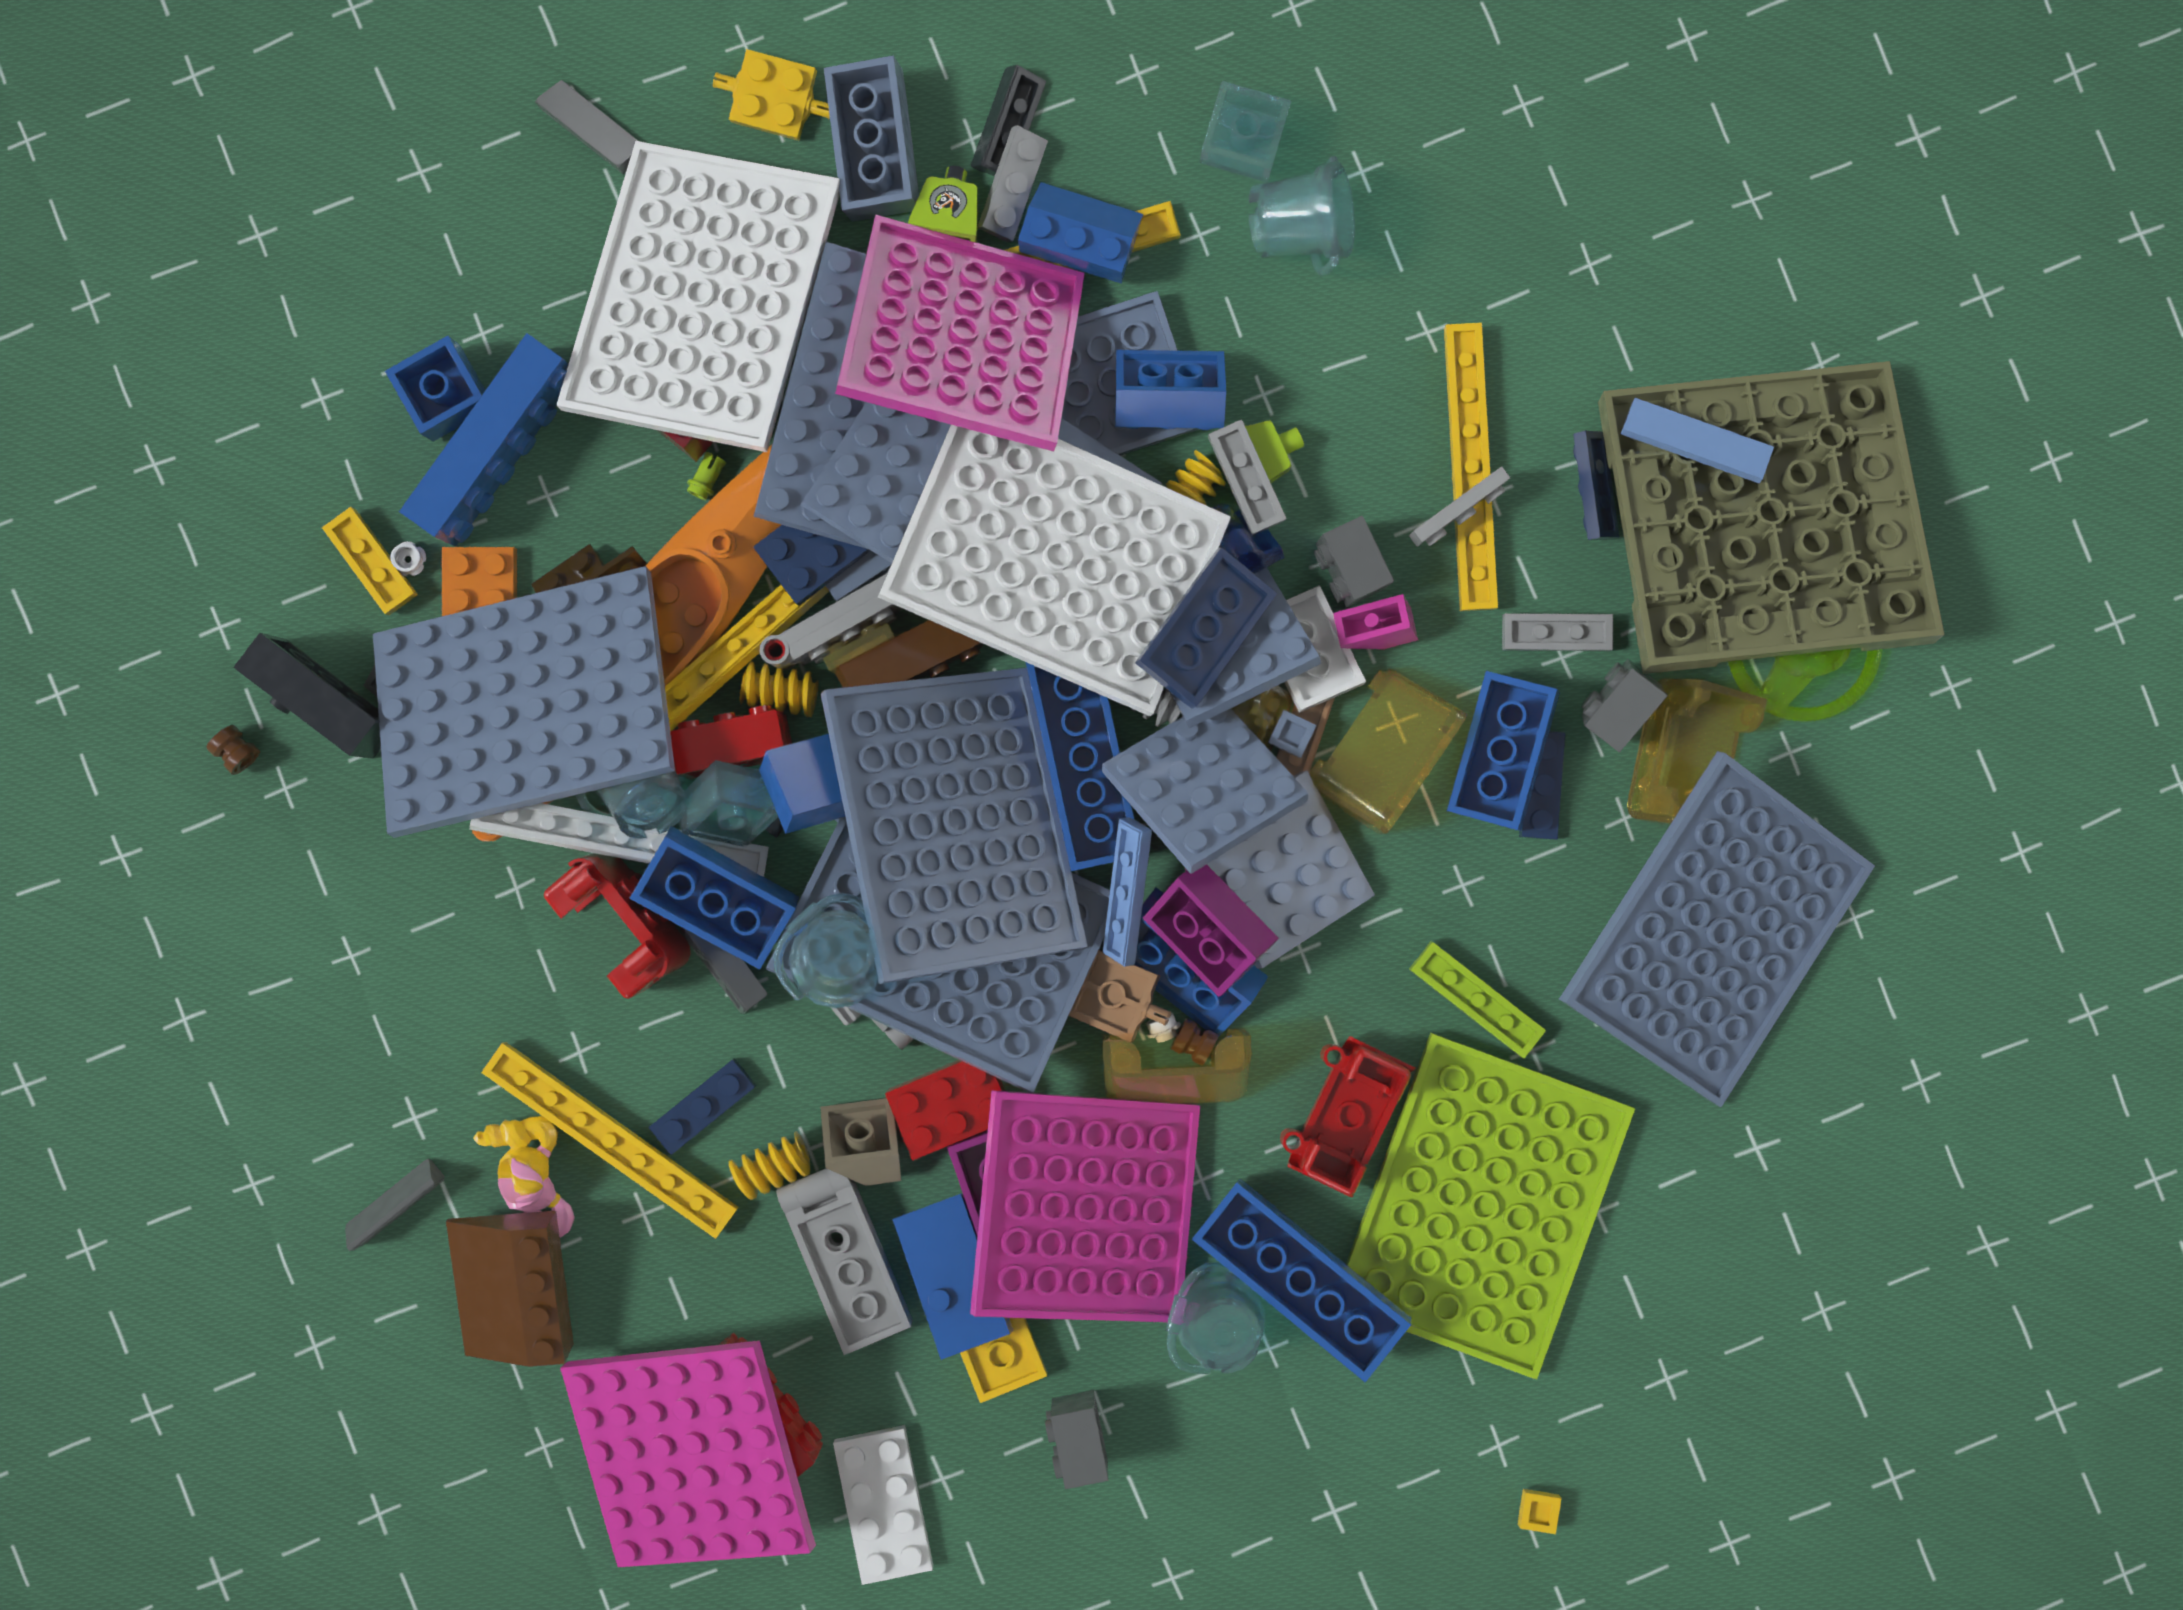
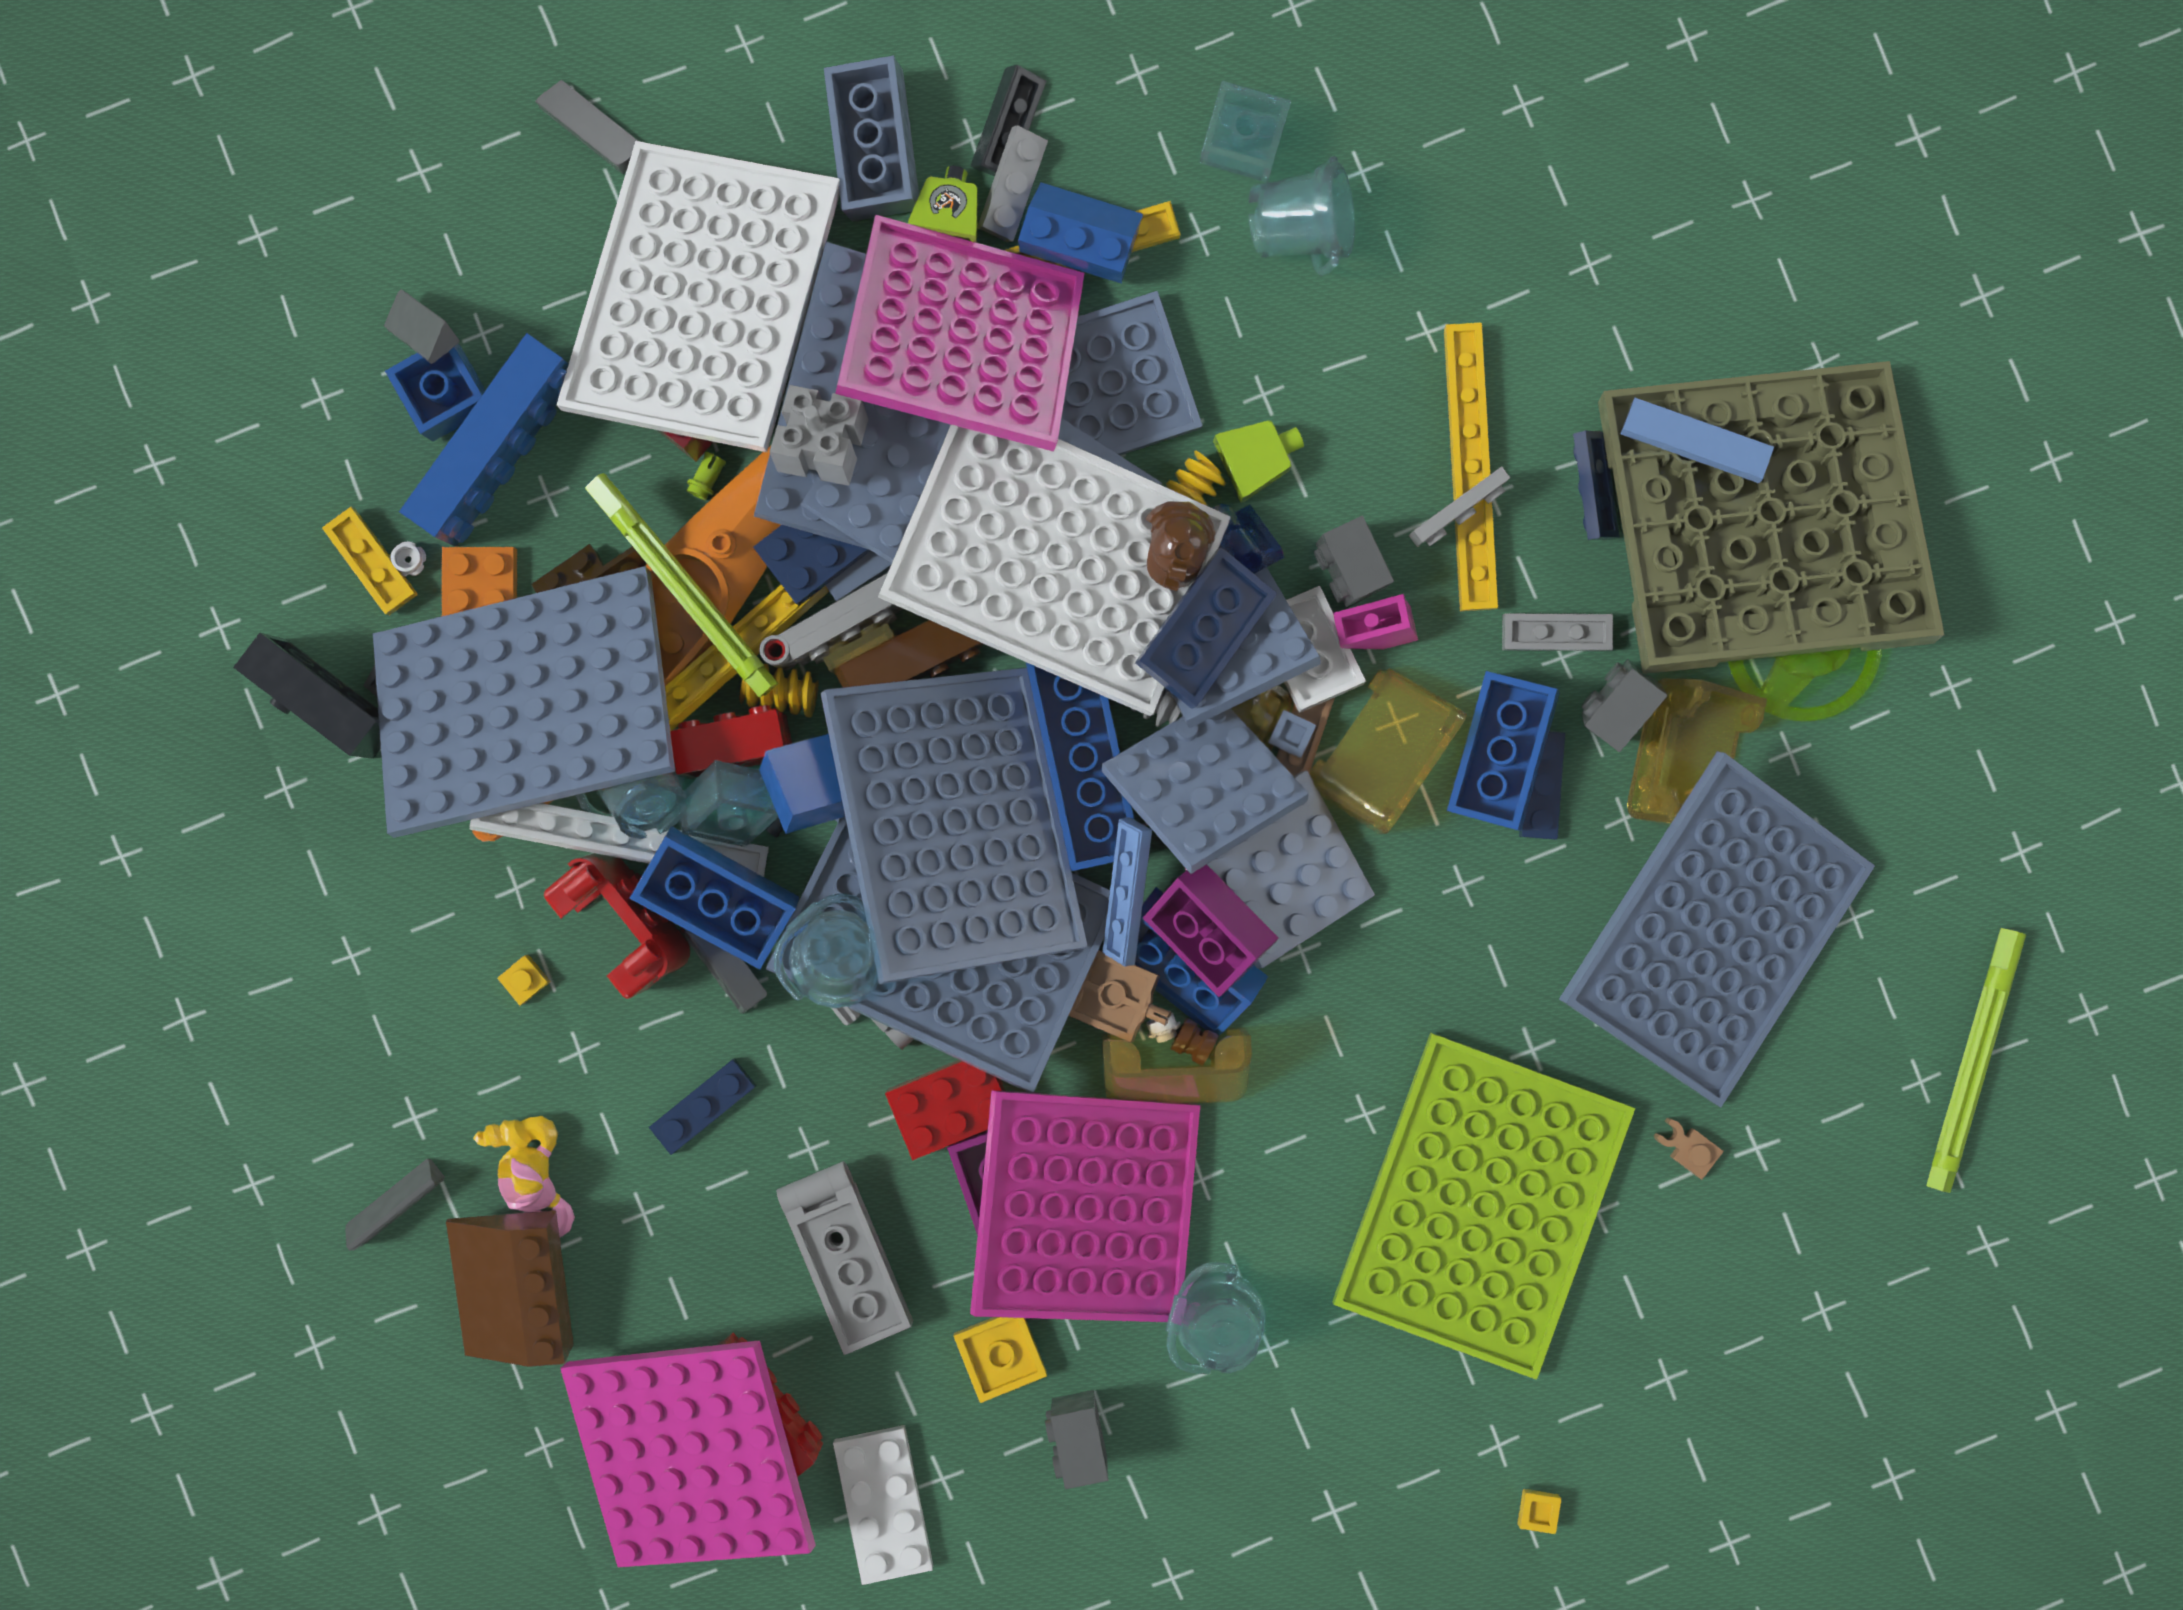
(234, 751): reddish brown wheel -> none
(420, 328): none -> dark grey slope
(523, 979): none -> yellow plate
(610, 1139): yellow plate -> none
(681, 584): none -> lime piece
(771, 1168): yellow piece -> none
(772, 95): yellow plate -> none
(819, 435): none -> light grey brick
(861, 1141): dark tan slope -> none
(941, 1258): blue brick -> none
(1170, 389): blue slope -> none
(1178, 543): none -> reddish brown helmet
(1246, 477): light grey plate -> none
(1303, 1280): blue brick -> none
(1348, 1115): red container -> none
(1477, 999): lime plate -> none
(1692, 1150): none -> medium nougat plate
(1976, 1059): none -> lime piece

